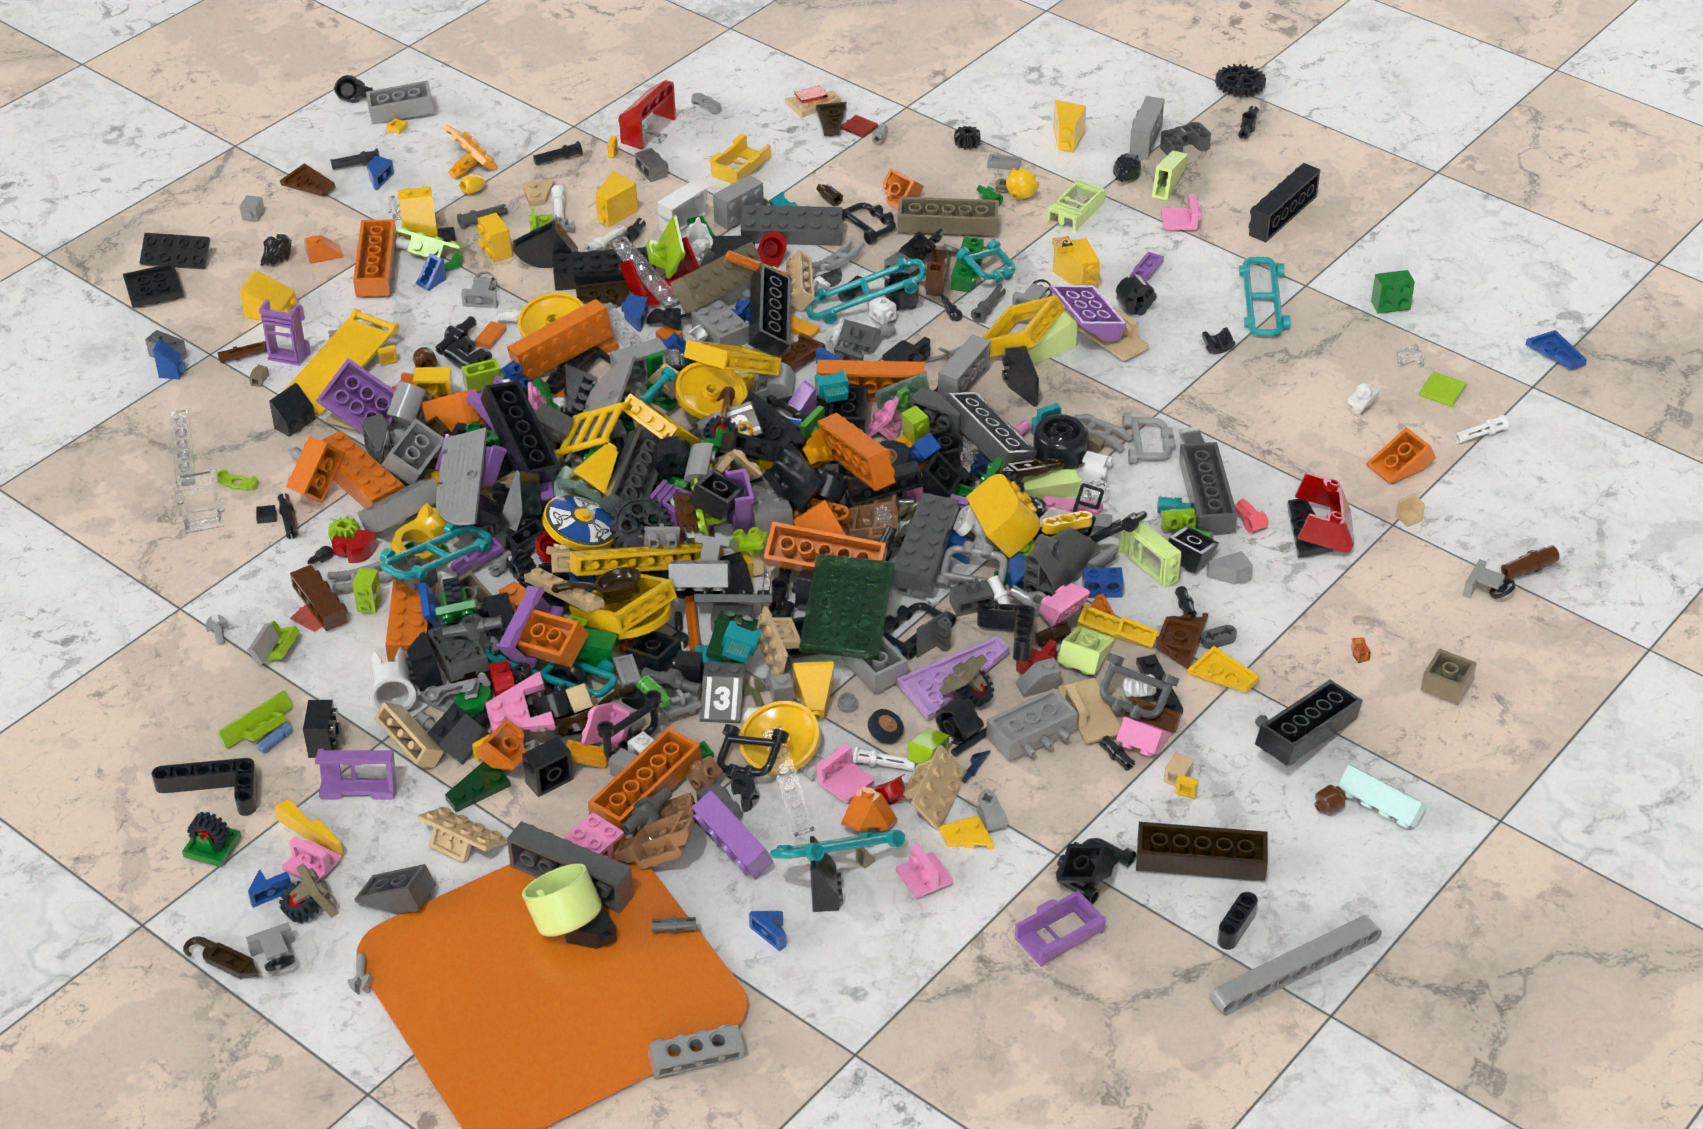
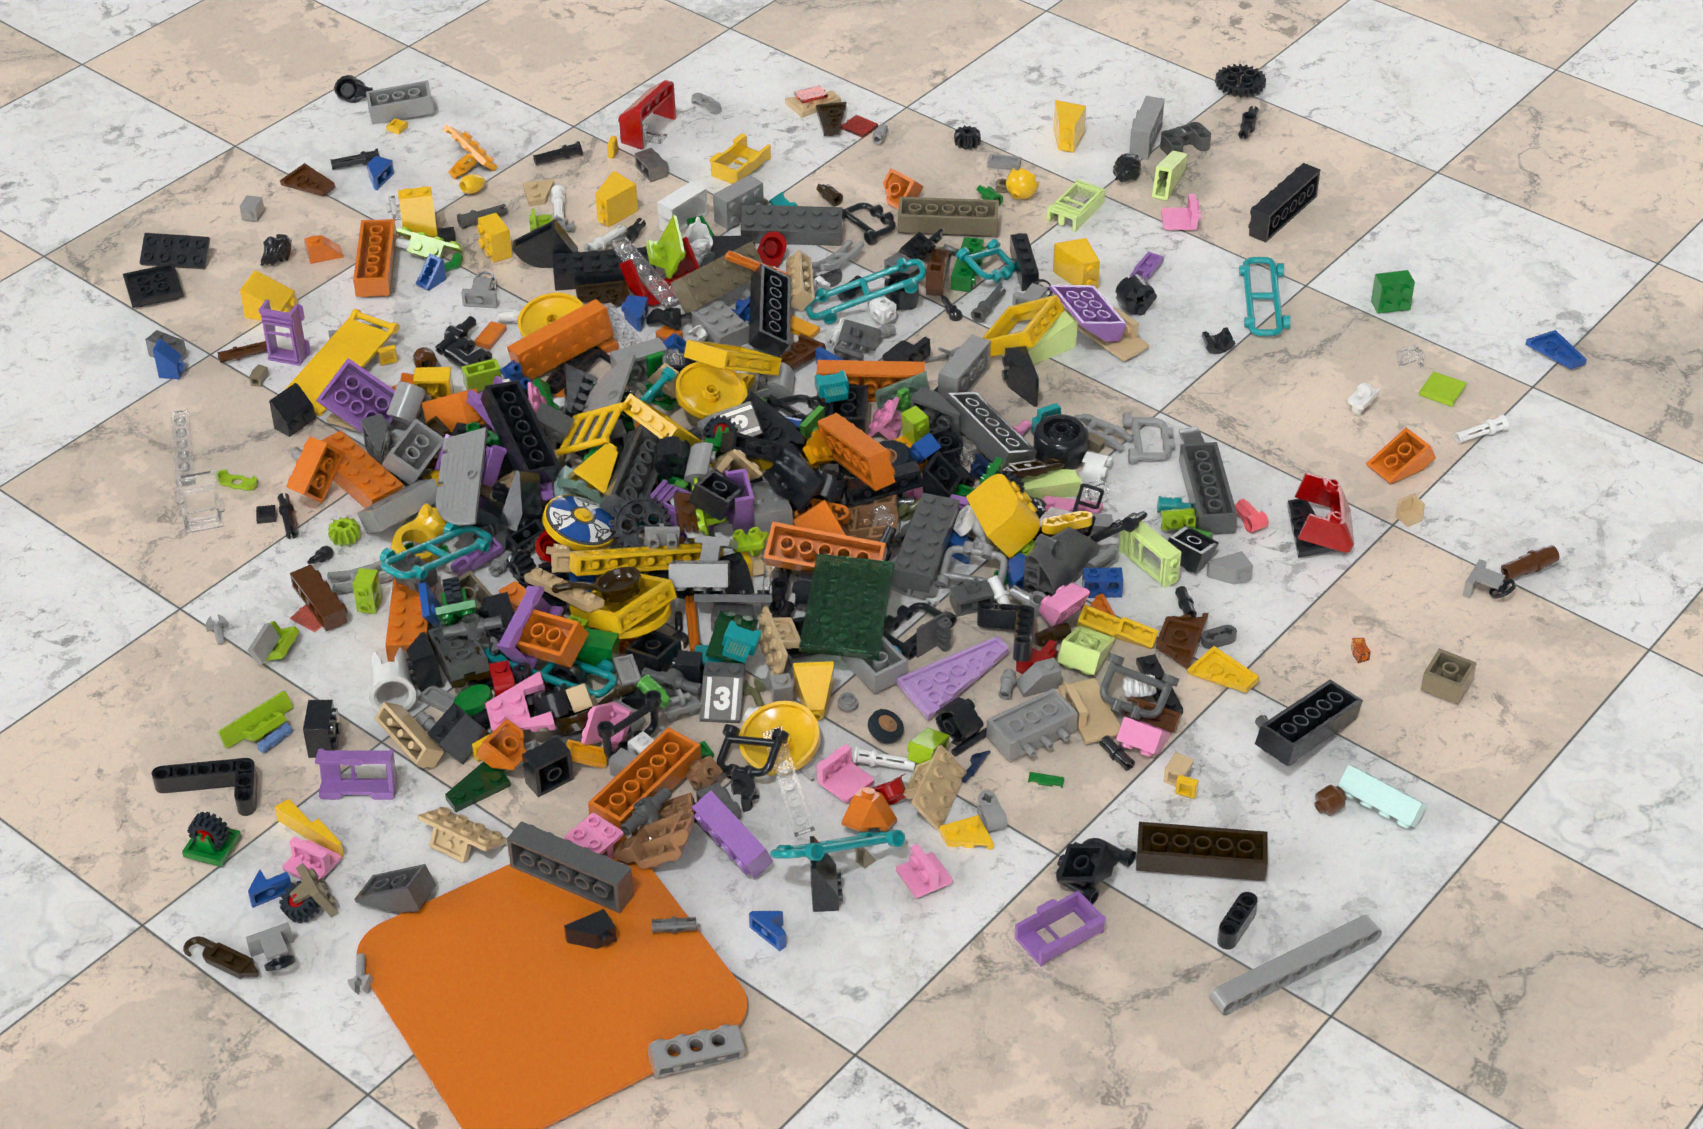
(358, 548): red brick -> none
(470, 687): light grey piece -> none
(562, 900): yellowish green piece -> none
(728, 394): reddish brown piece -> none
(749, 427): yellow bush -> none
(804, 398): medium lavender slope -> none
(969, 681): dark tan plate -> none
(1007, 682): none -> light grey pin
(1024, 260): none -> black brick
(1045, 779): none -> green piece
(1062, 244): yellow tile -> none

